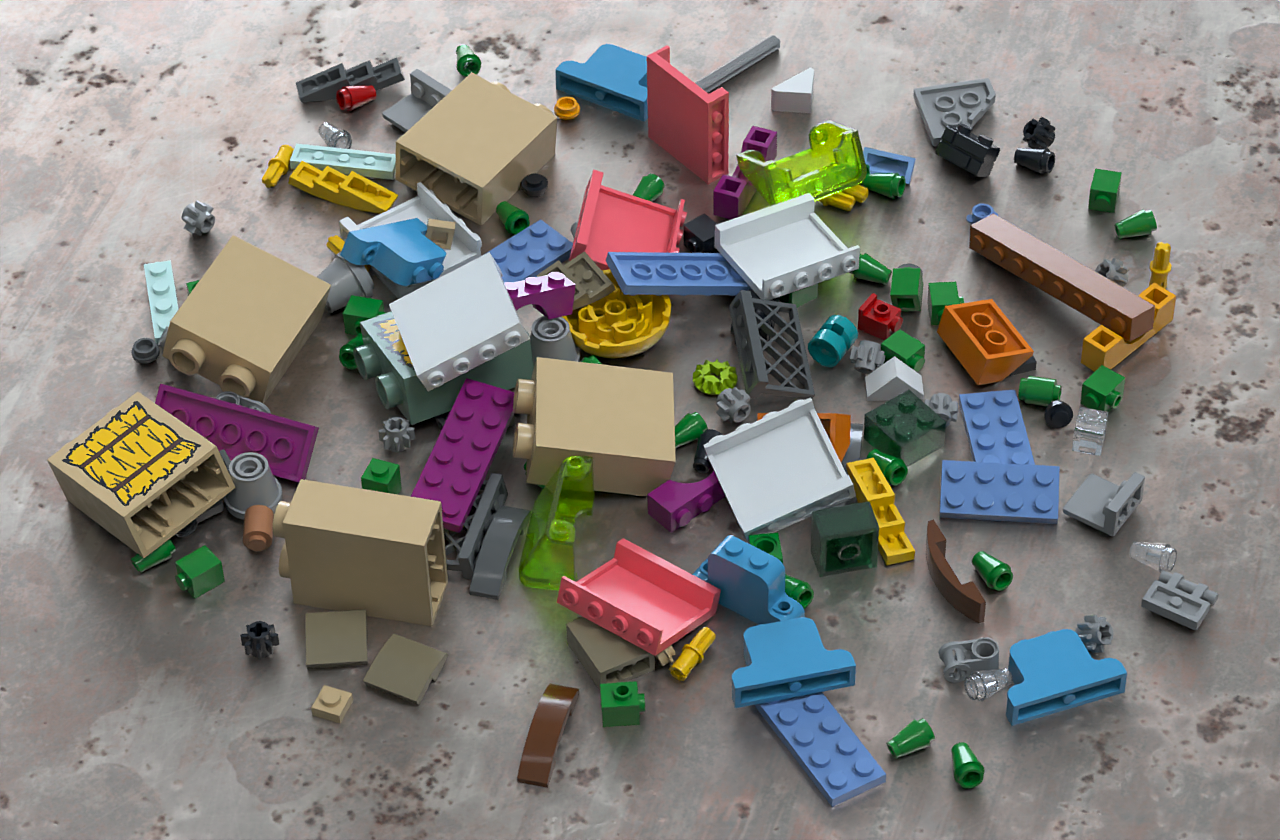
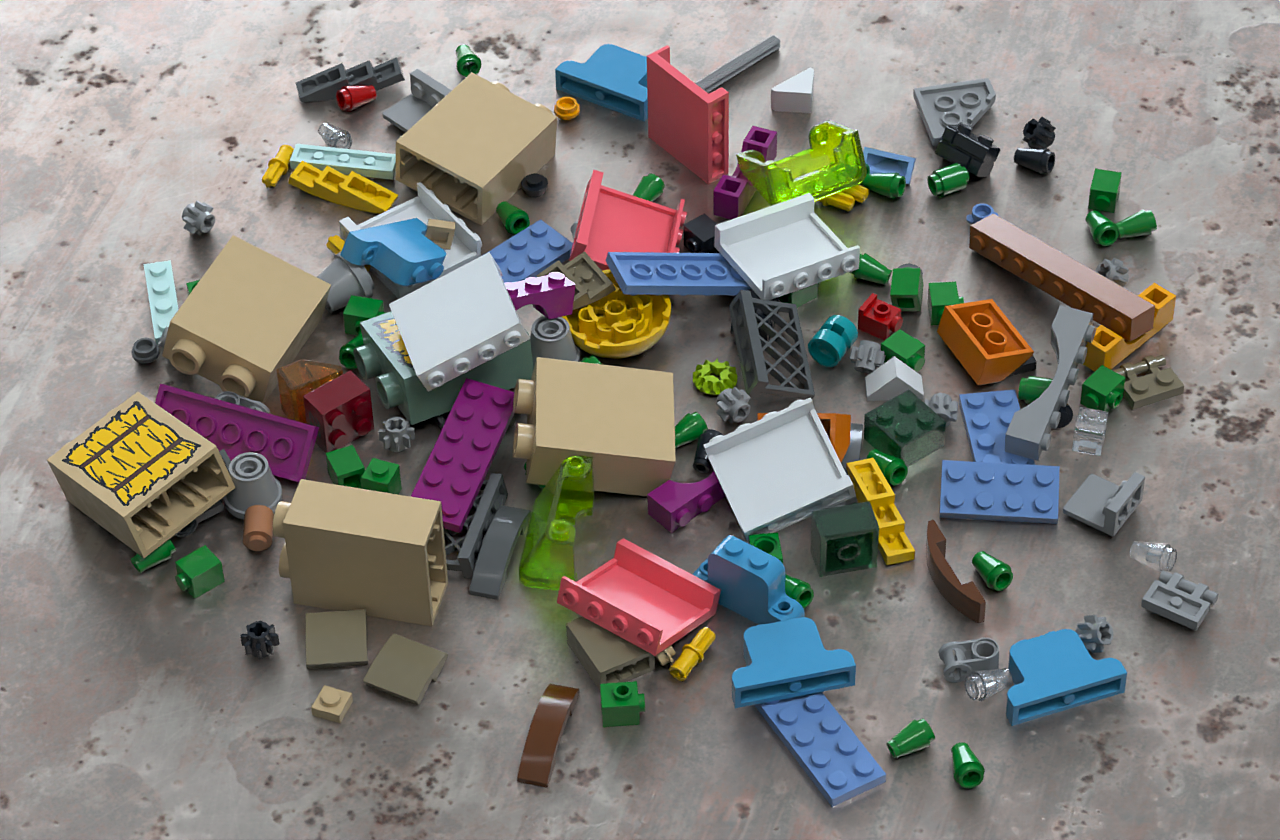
(300, 379): none -> clear orange slope
(340, 411): none -> dark red brick
(345, 467): none -> green brick
(948, 180): none -> green brick
(1032, 425): none -> light grey arch
(1102, 229): none -> green cone
(1152, 387): none -> dark tan plate
(1160, 265): yellow axle -> none

